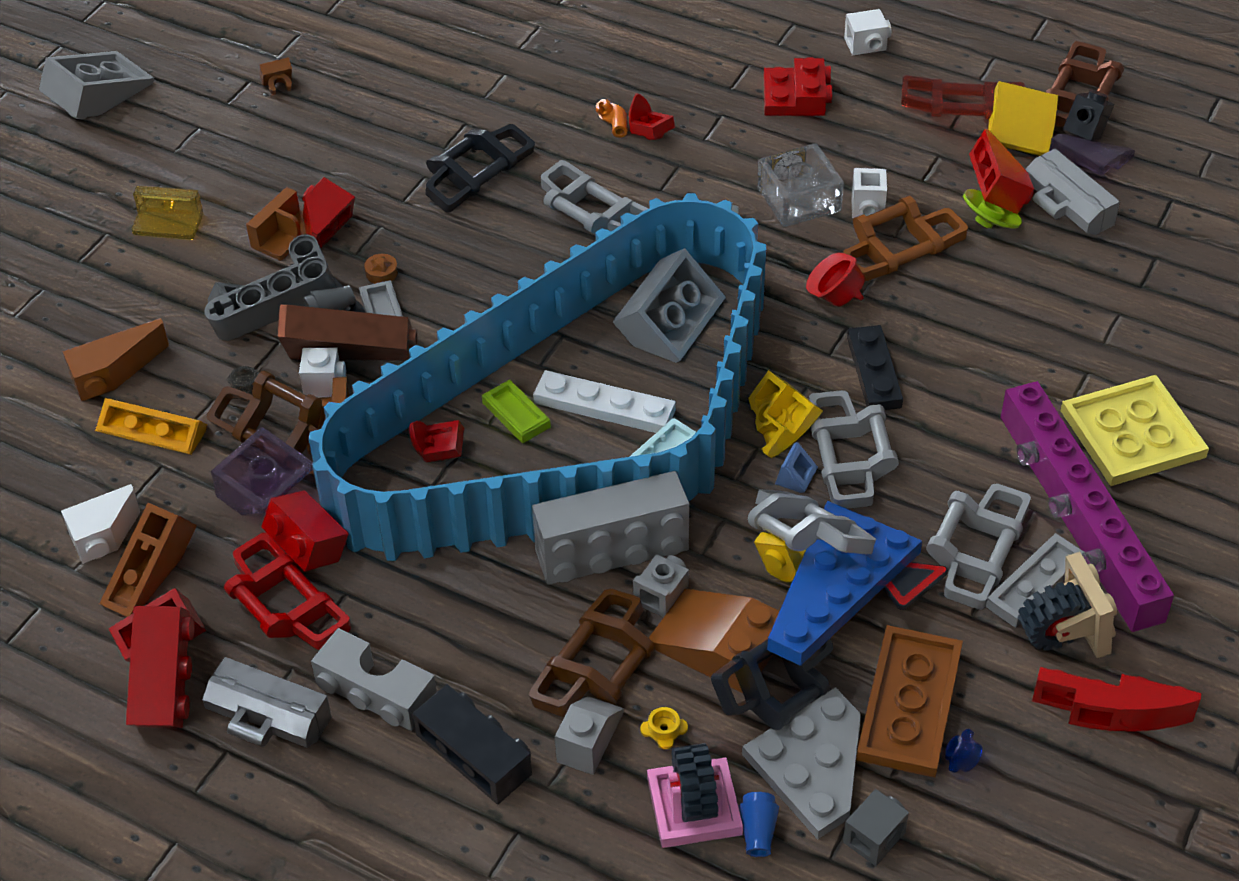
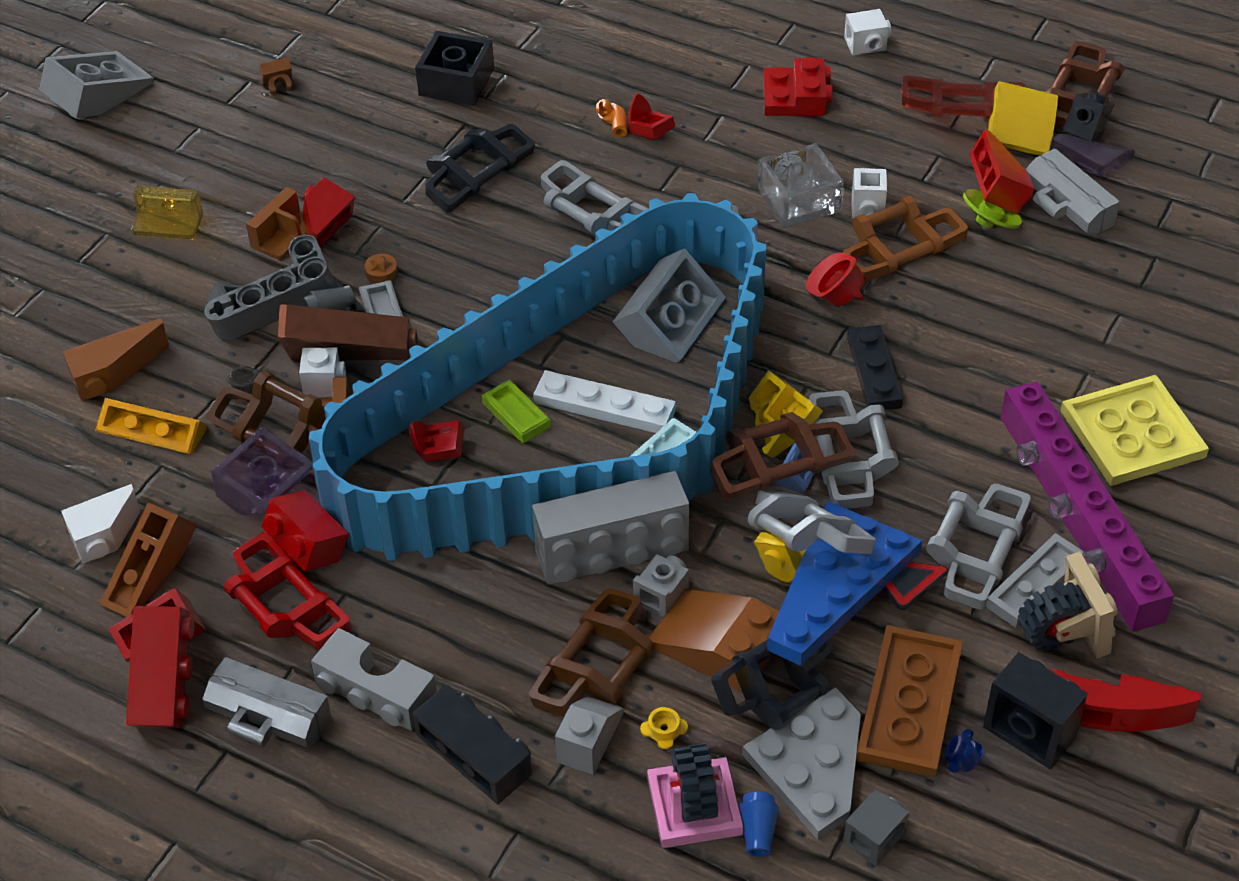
(455, 68): none -> black brick
(742, 445): none -> copper bar
(1034, 709): none -> black brick

